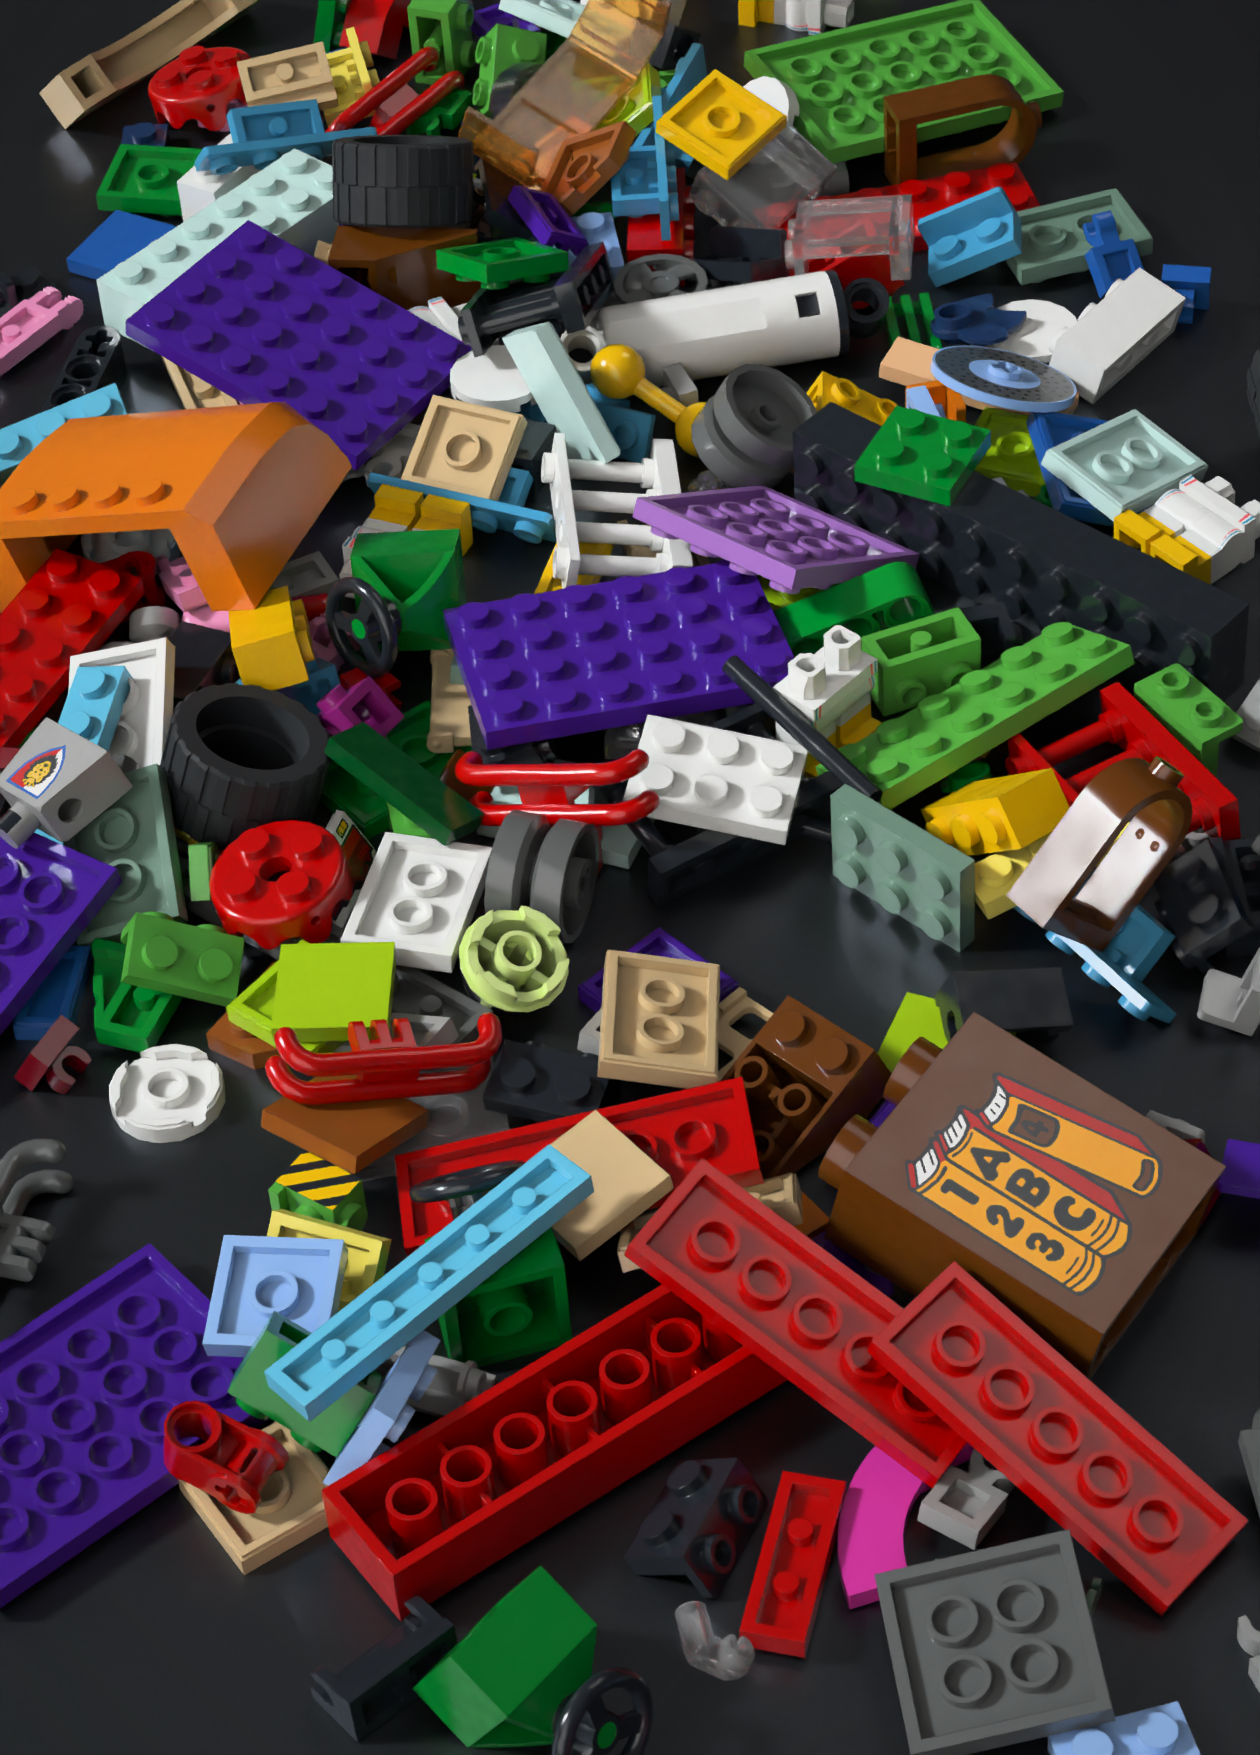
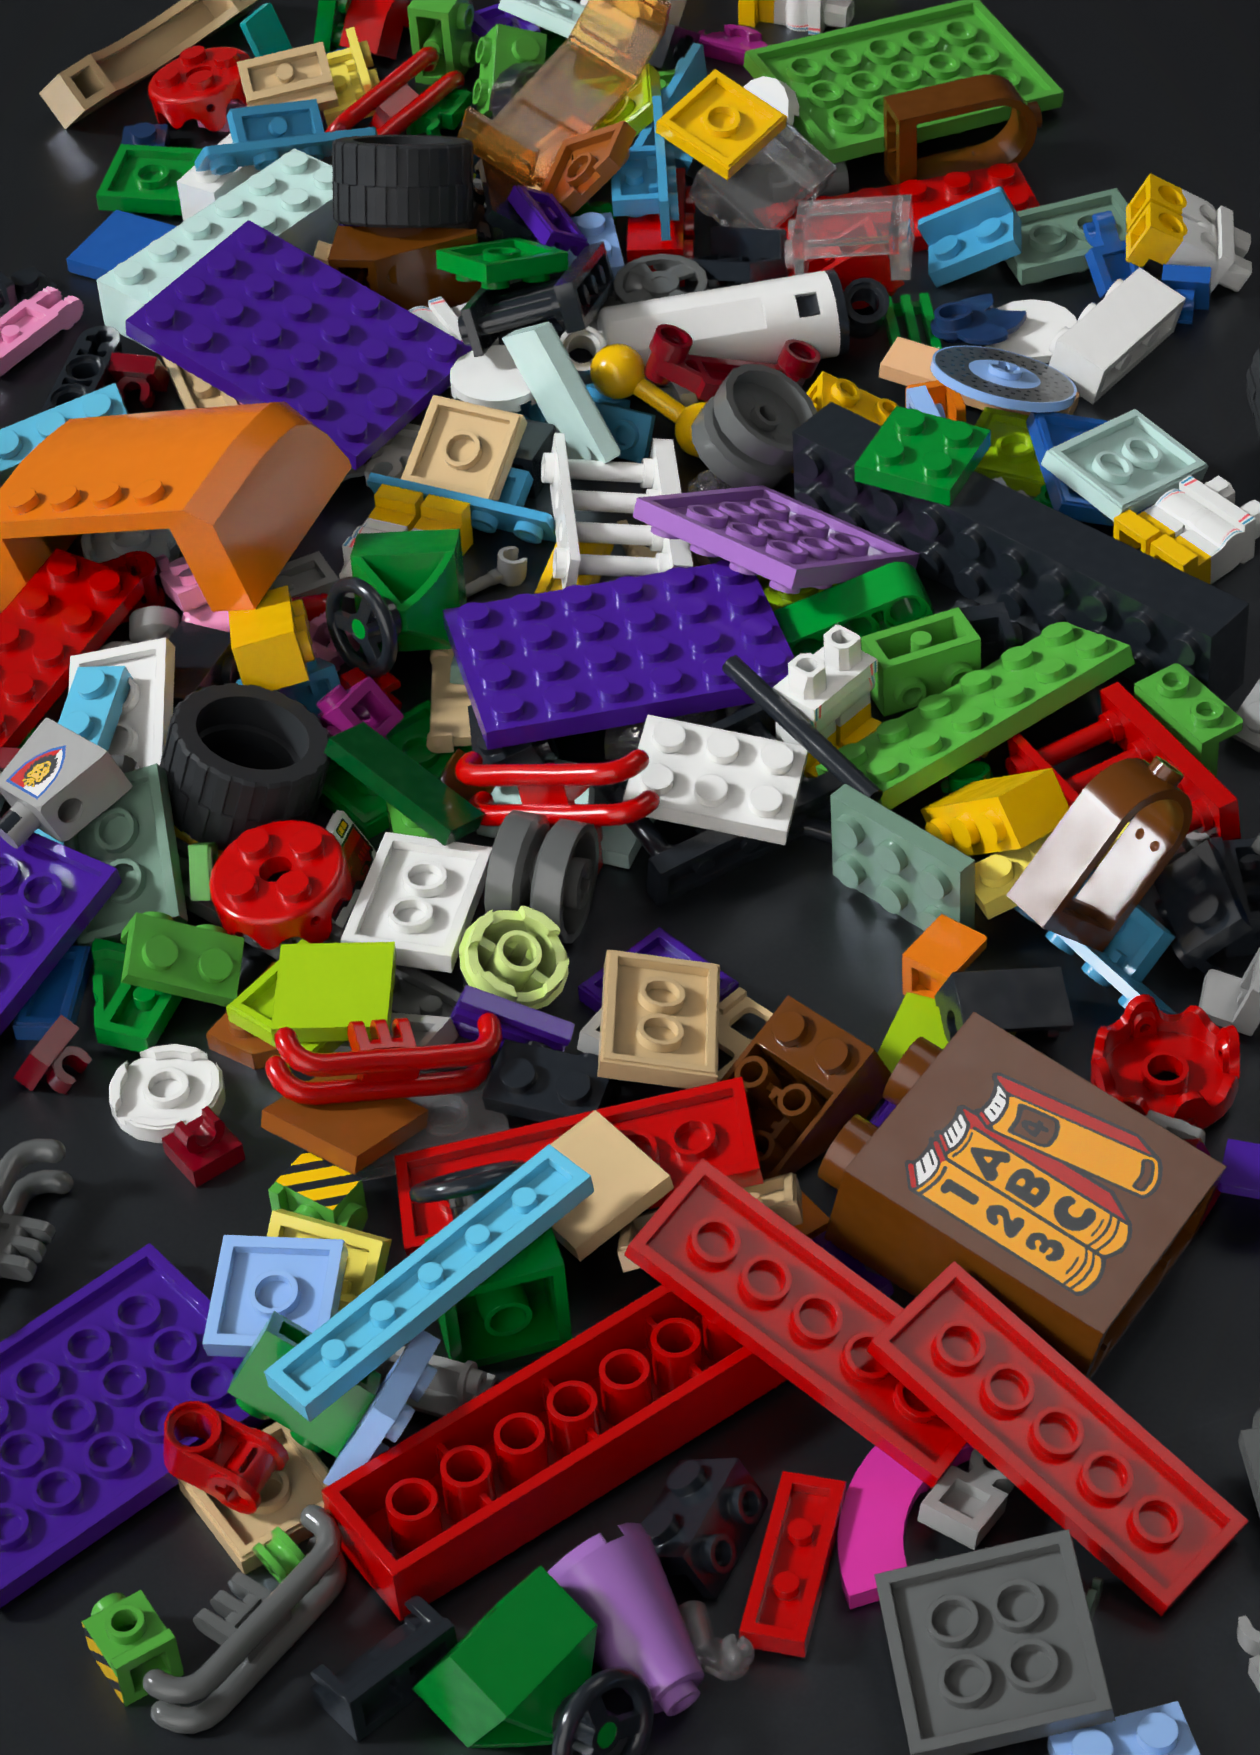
(125, 1635): none -> bright green brick
(140, 373): none -> dark red tile
(203, 1147): none -> dark red tile
(253, 1631): none -> dark grey piece
(265, 31): none -> teal bracket
(279, 1555): none -> bright green bush
(508, 572): none -> light grey hand
(517, 1021): none -> dark purple tile
(634, 1614): none -> medium lavender cone
(704, 374): none -> dark red plate
(731, 43): none -> magenta tile
(937, 953): none -> orange panel
(1184, 1043): none -> red plate
(1185, 230): none -> hips

